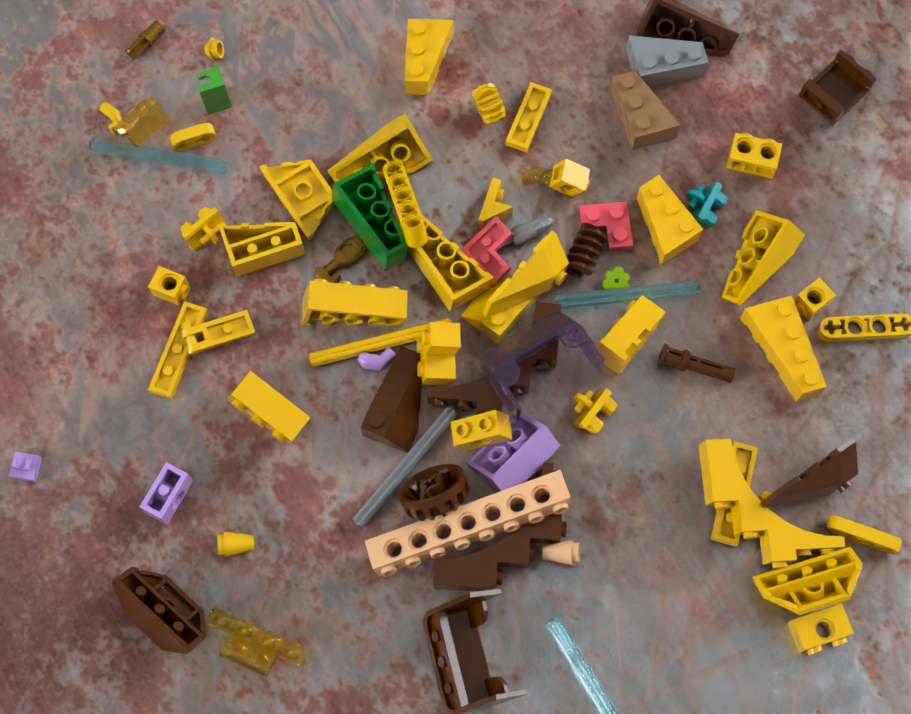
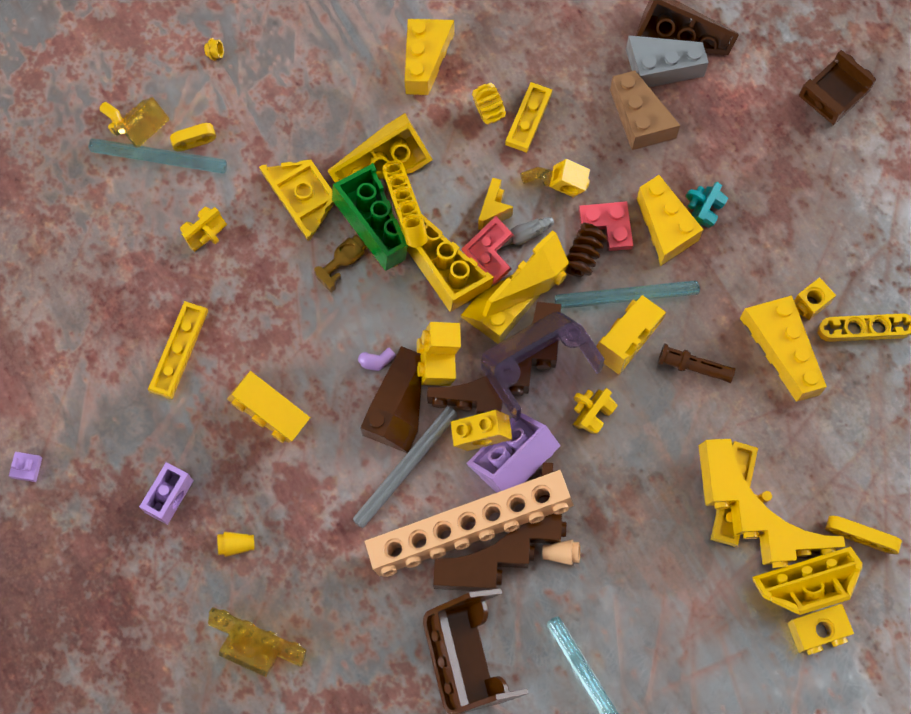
(145, 39): pearl gold axle -> none
(161, 610): reddish brown wedge -> none
(165, 277): yellow brick -> none
(214, 93): bright green hinge -> none
(218, 332): yellow plate -> none
(260, 245): yellow wedge -> none
(353, 304): yellow wedge -> none
(369, 344): yellow axle -> none
(434, 491): reddish brown gear -> none
(617, 272): lime plant -> none
(753, 161): yellow brick -> none
(766, 247): yellow wedge -> none
(821, 478): reddish brown wedge -> none

